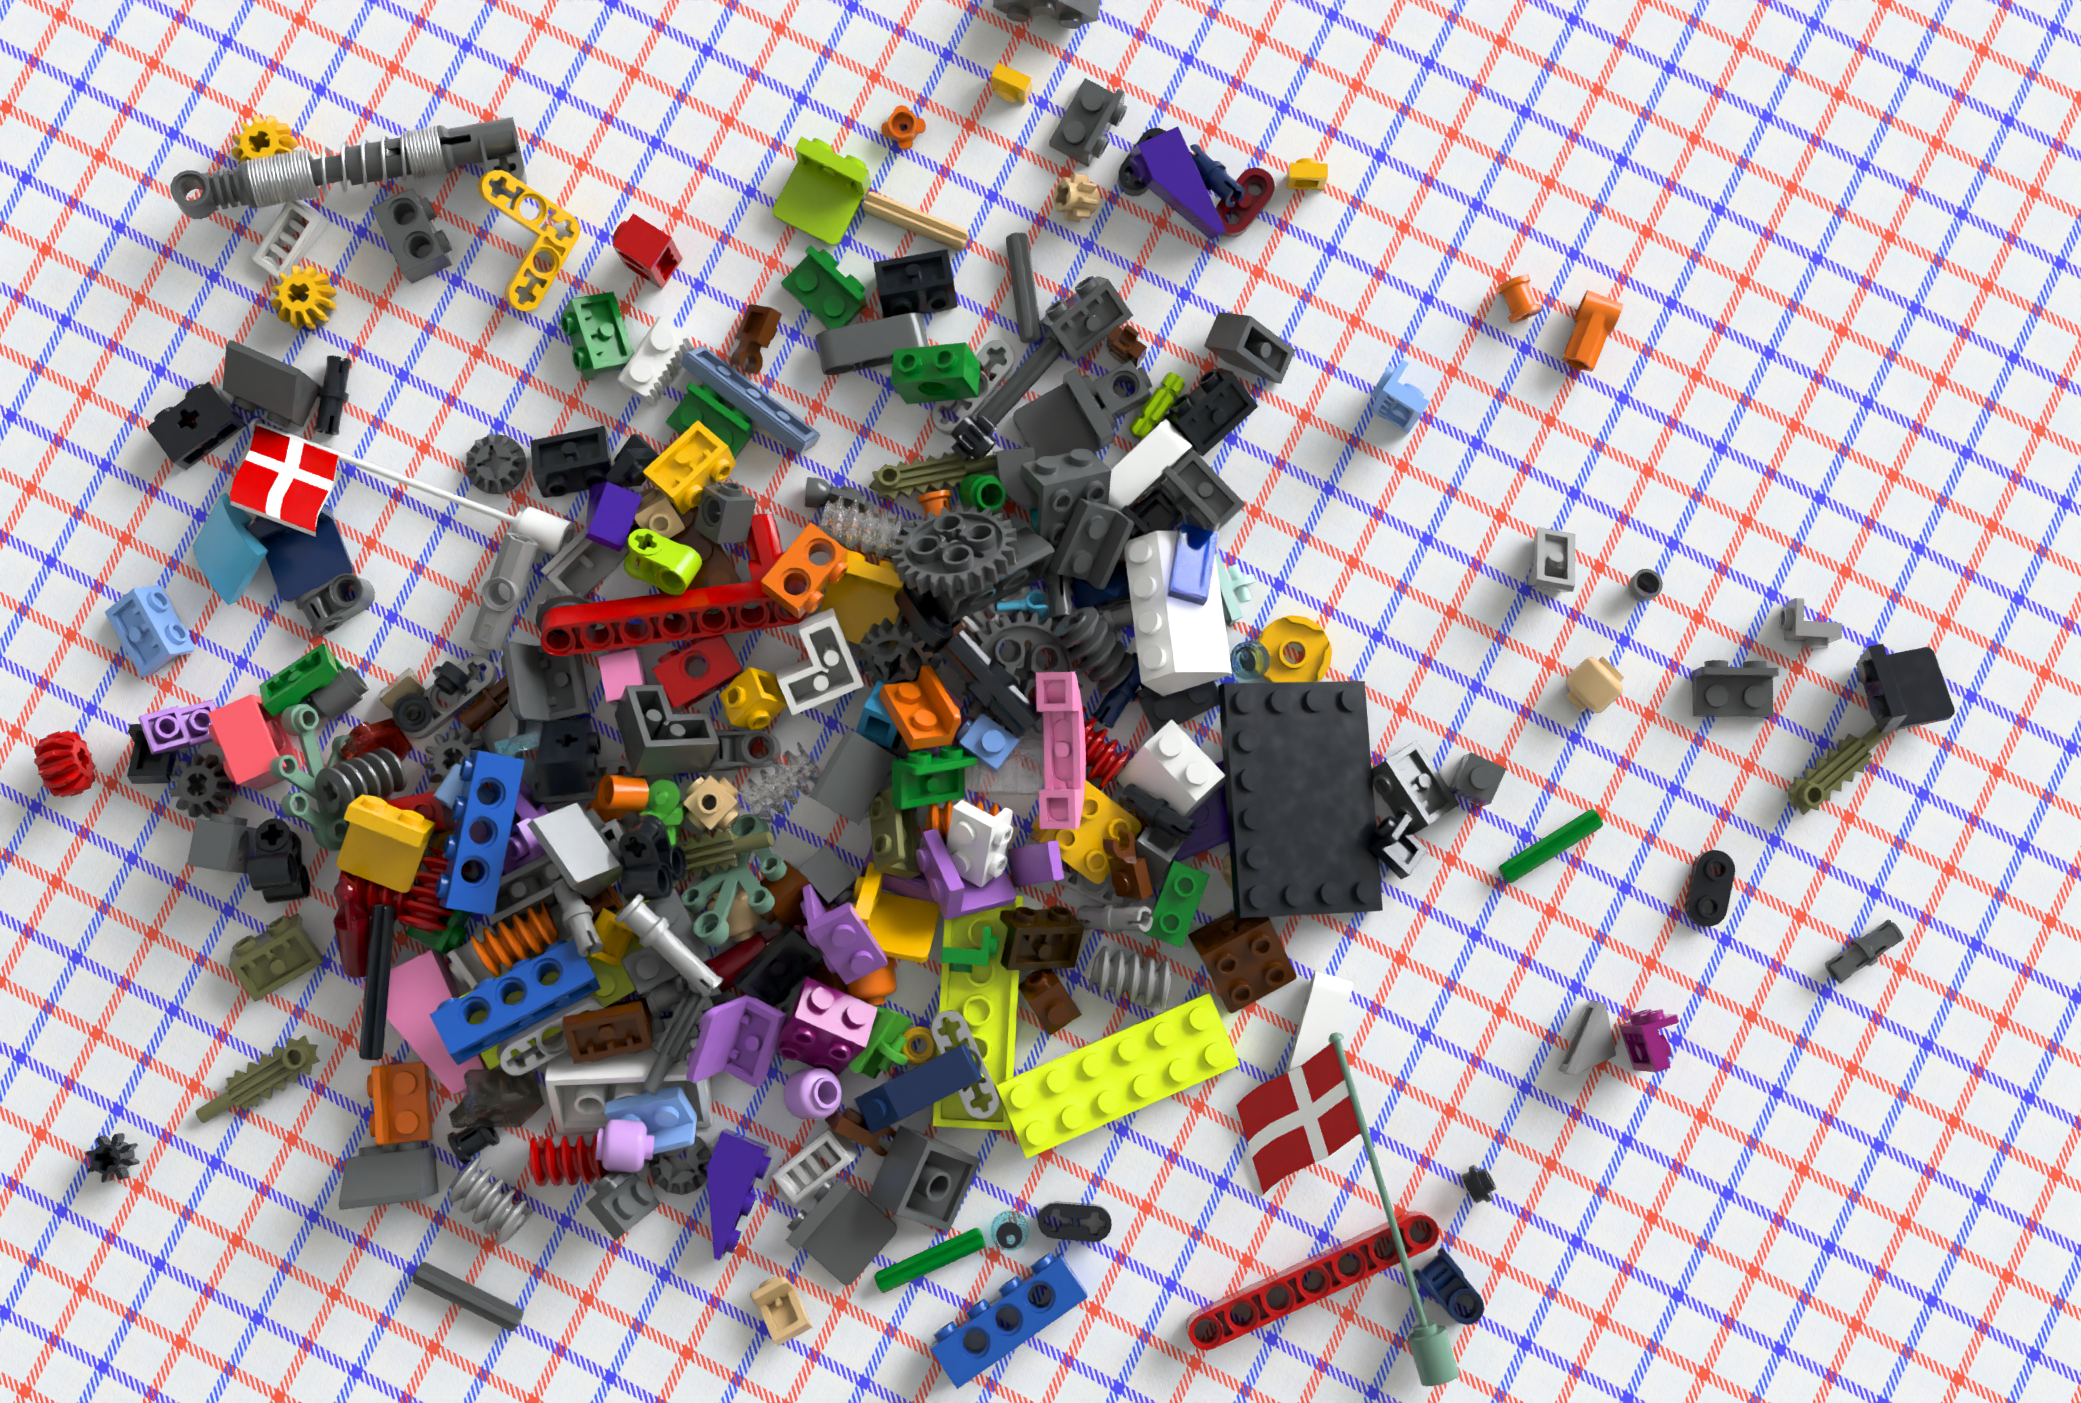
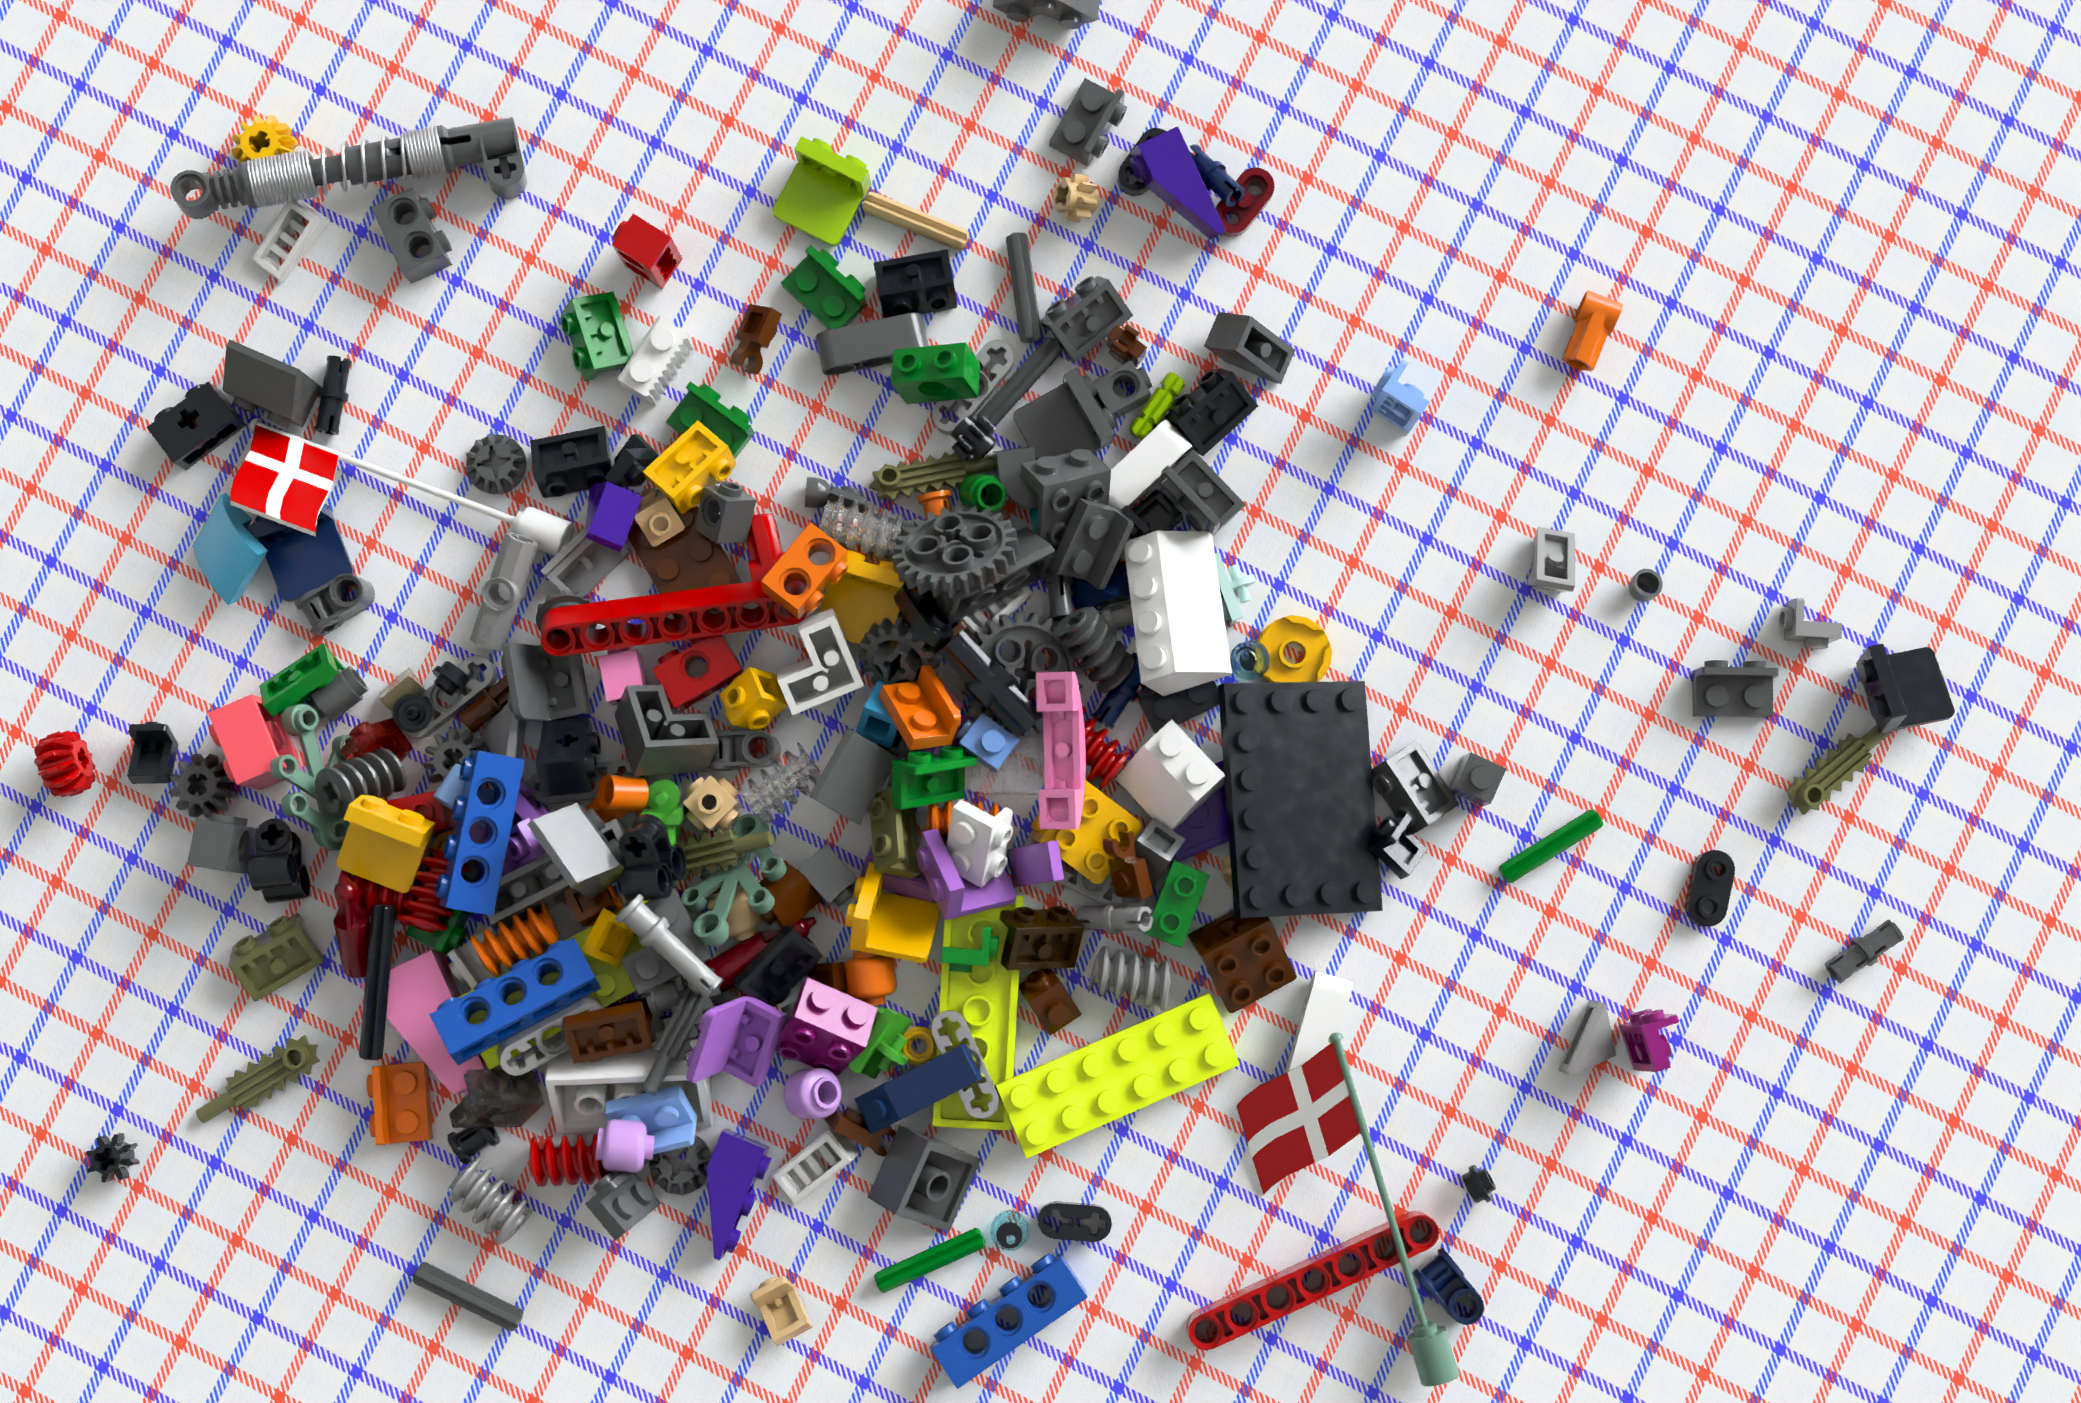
(149, 629): light blue bracket -> none
(177, 728): medium lavender slope -> none
(317, 289): yellow gear -> none
(389, 1176): dark grey slope -> none
(517, 743): clear light blue tile -> none
(543, 241): yellow beam -> none
(577, 918): light grey pin -> none
(662, 564): lime piece -> none
(750, 399): sand blue tile -> none
(842, 937): medium lavender bracket -> none
(842, 1230): dark grey bracket -> none
(899, 117): orange plate -> none
(1010, 84): yellow plate -> none
(1033, 604): medium azure hand -> none
(1157, 813): black pin -> none
(1192, 564): clear blue tile -> none
(1307, 175): yellow plate -> none
(1519, 298): orange bush -> none
(1594, 685): tan head -> none

